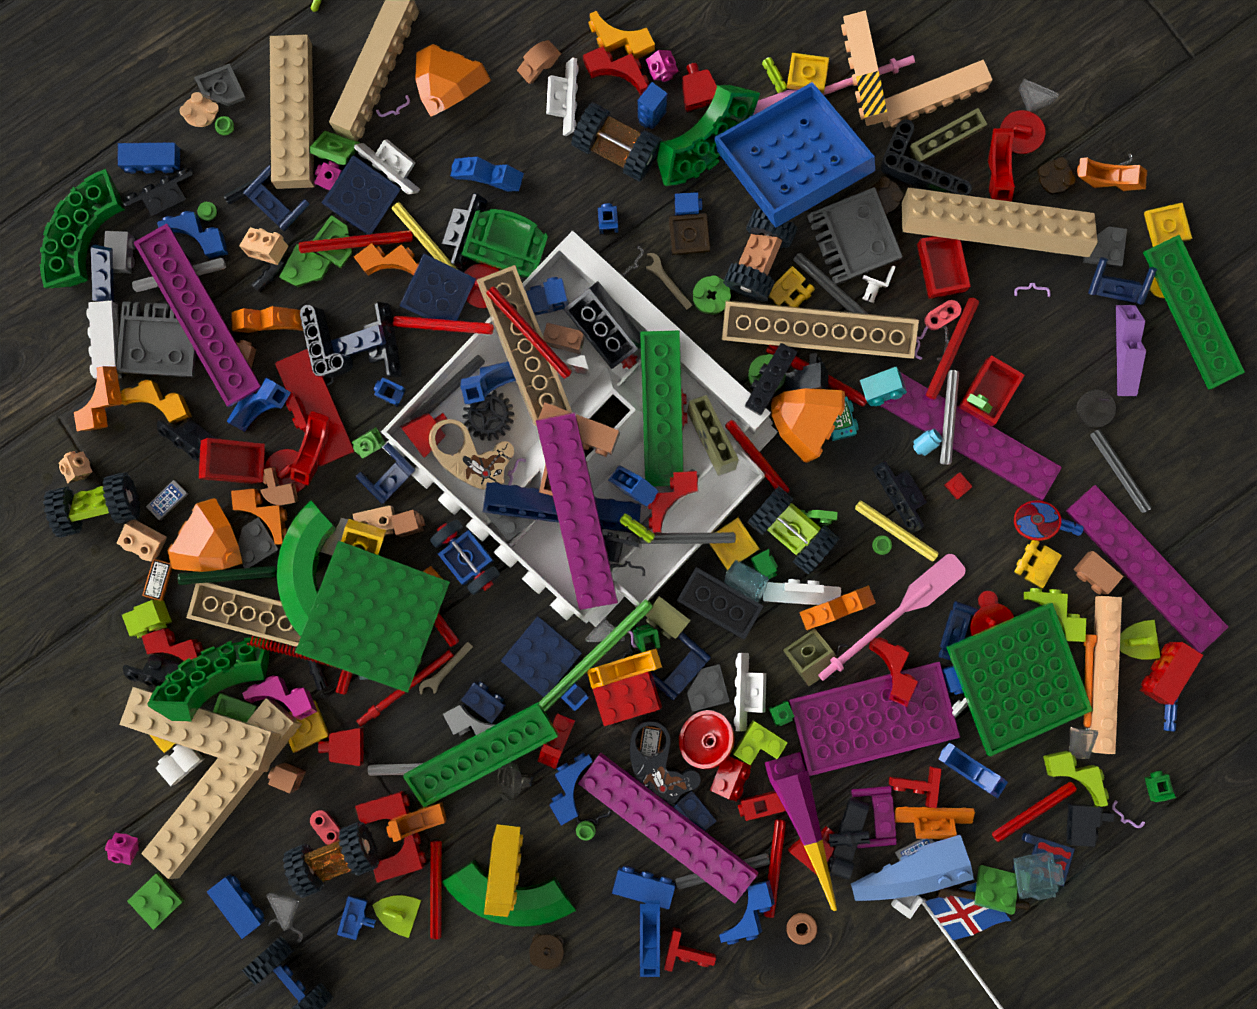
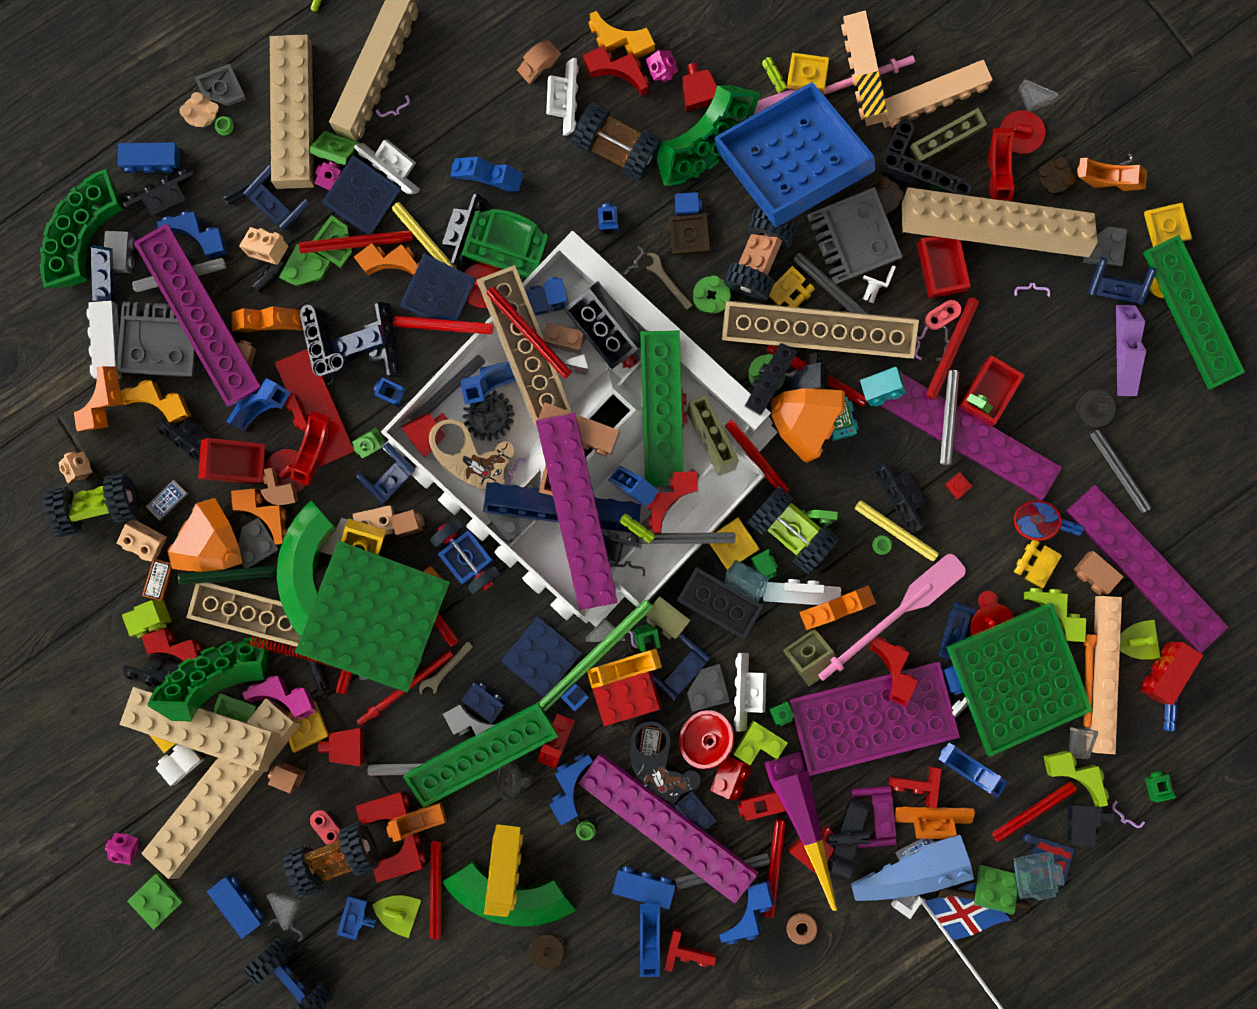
(207, 211): bright green plate -> none
(446, 78): orange brick -> none
(652, 106): blue brick -> none
(927, 442): medium azure brick -> none

